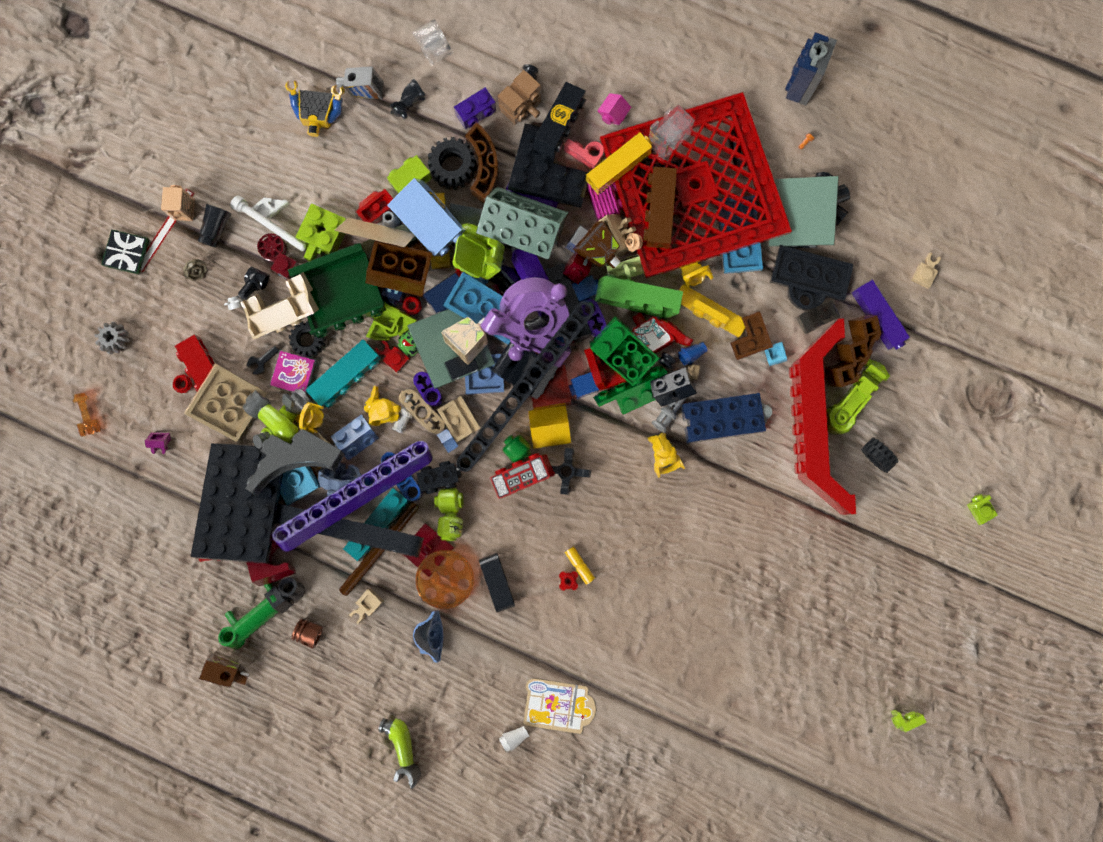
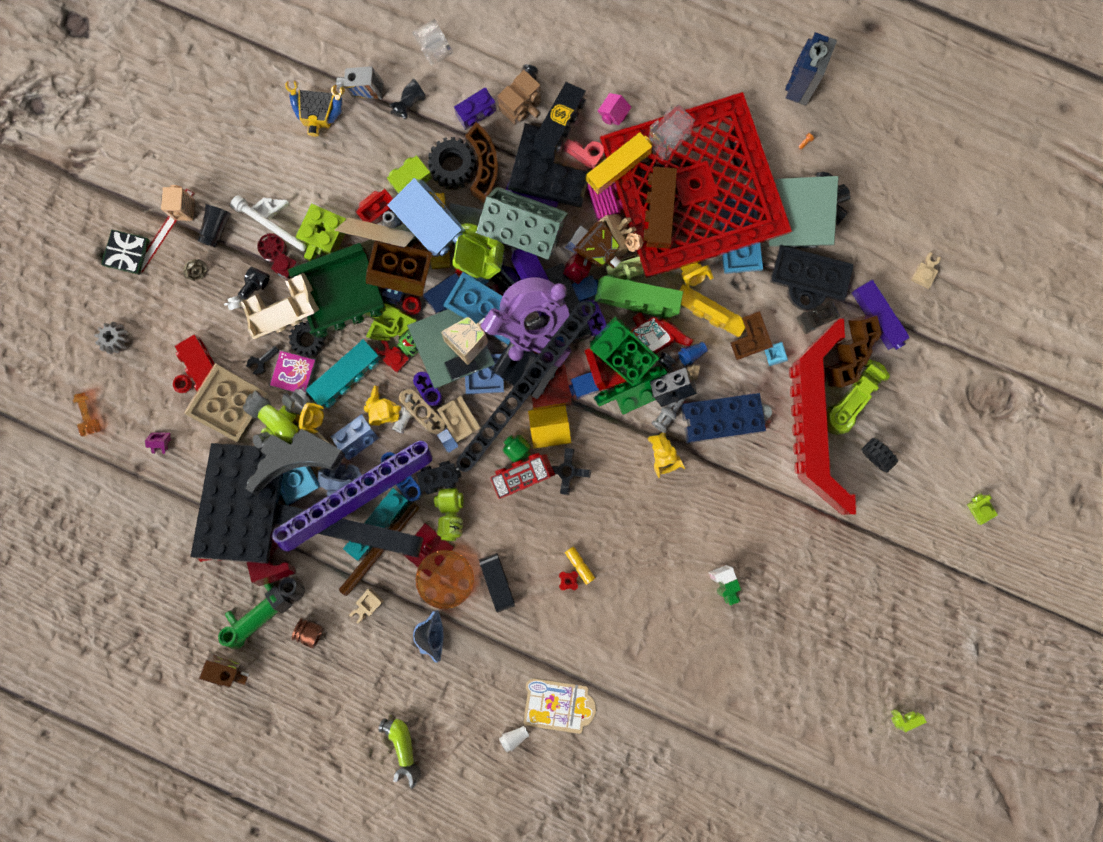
(728, 584): none -> hips

